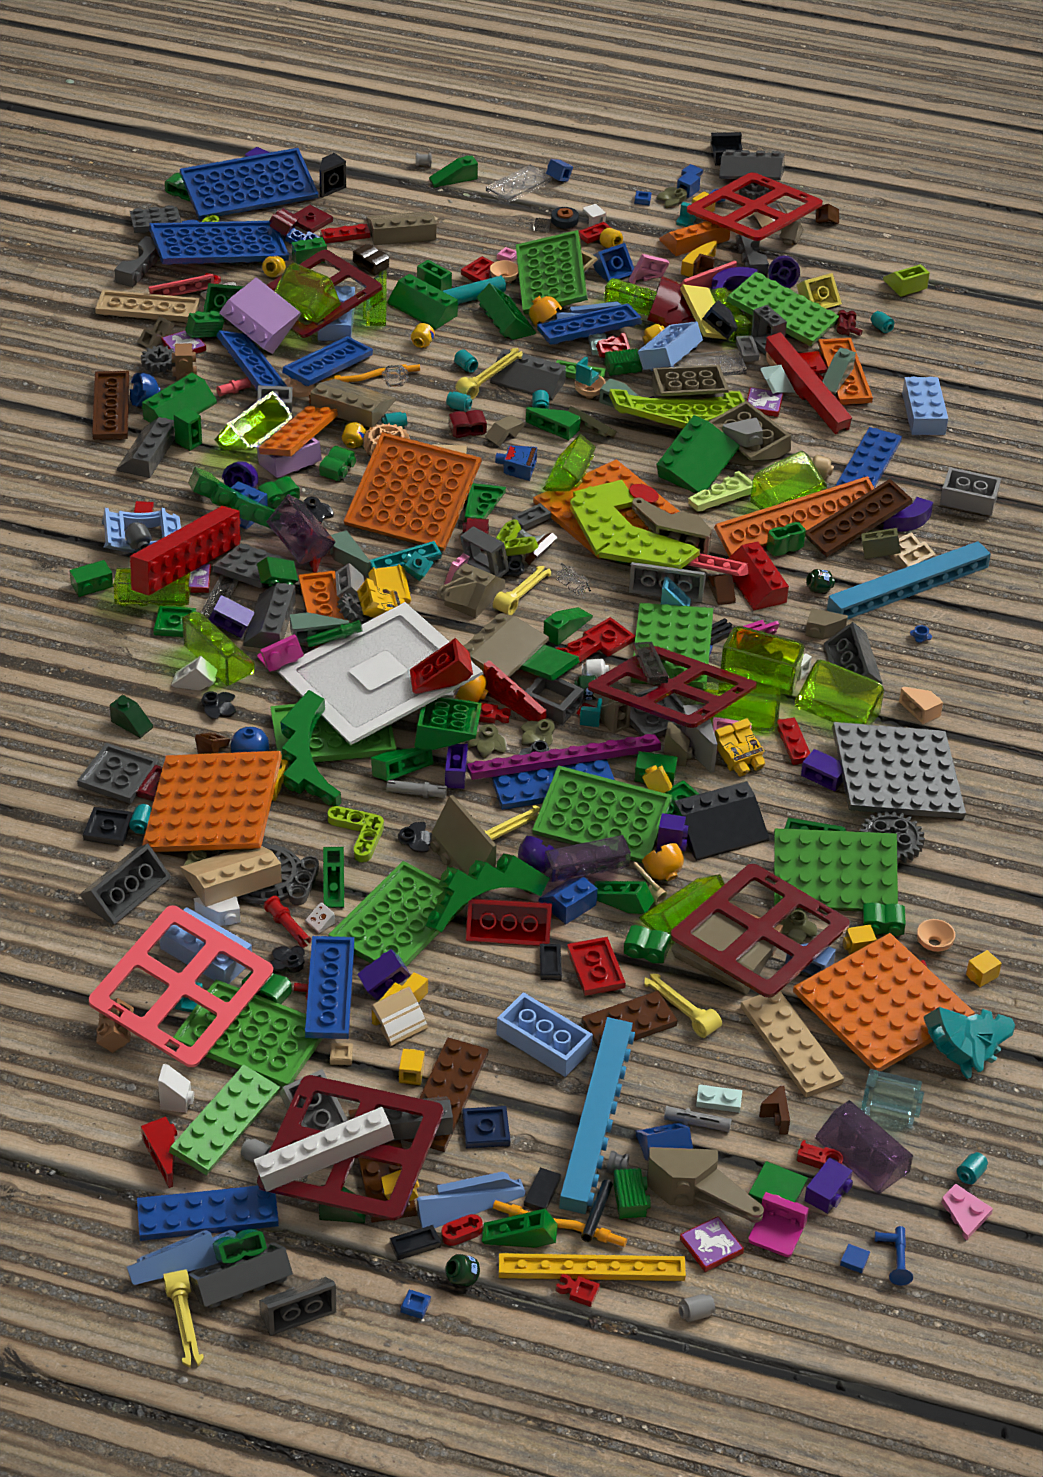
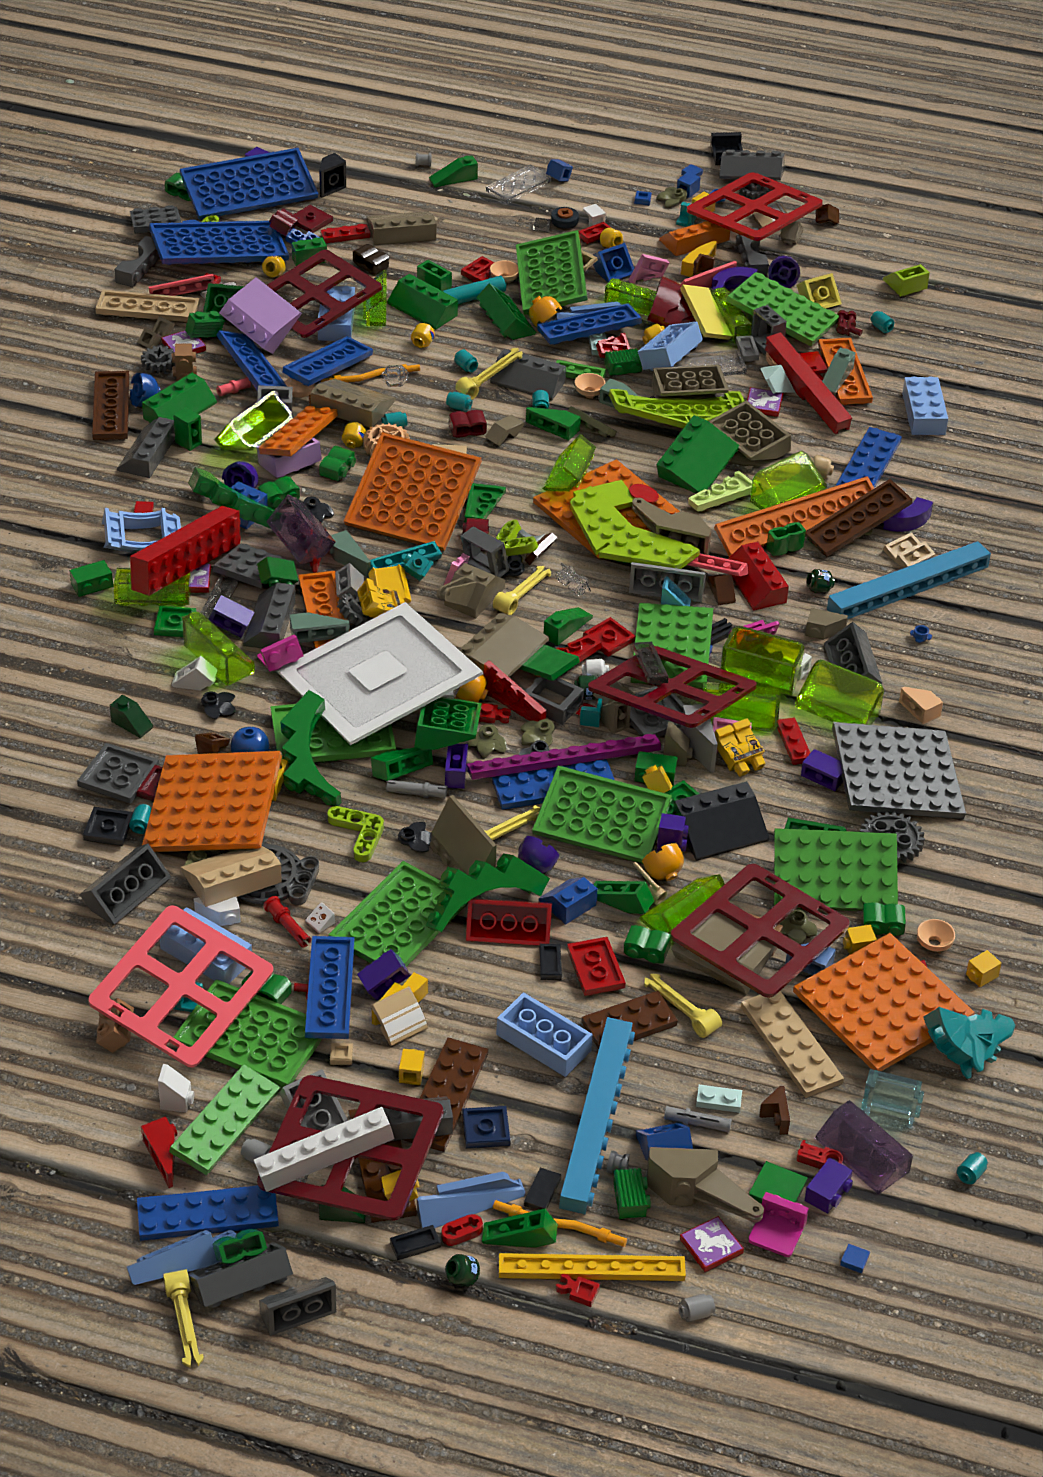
(137, 536): dark grey head -> none
(288, 958): black plate -> none
(308, 292): clear neon green windscreen -> none
(333, 877): green slope -> none
(343, 631): green axle -> none
(415, 1304): blue tile -> none
(442, 669): red slope -> none
(507, 254): bright pink tile -> none
(518, 461): blue torso -> none
(532, 516): dark grey plate -> none
(584, 373): teal panel -> none
(586, 858): clear purple slope -> none
(596, 1211): black piece -> none
(721, 319): black slope -> none
(745, 432): light grey slope -> none
(880, 543): olive hinge -> none
(900, 1275): blue piece -> none
(965, 1210): bright pink wing -> none
(970, 491): light grey brick -> none

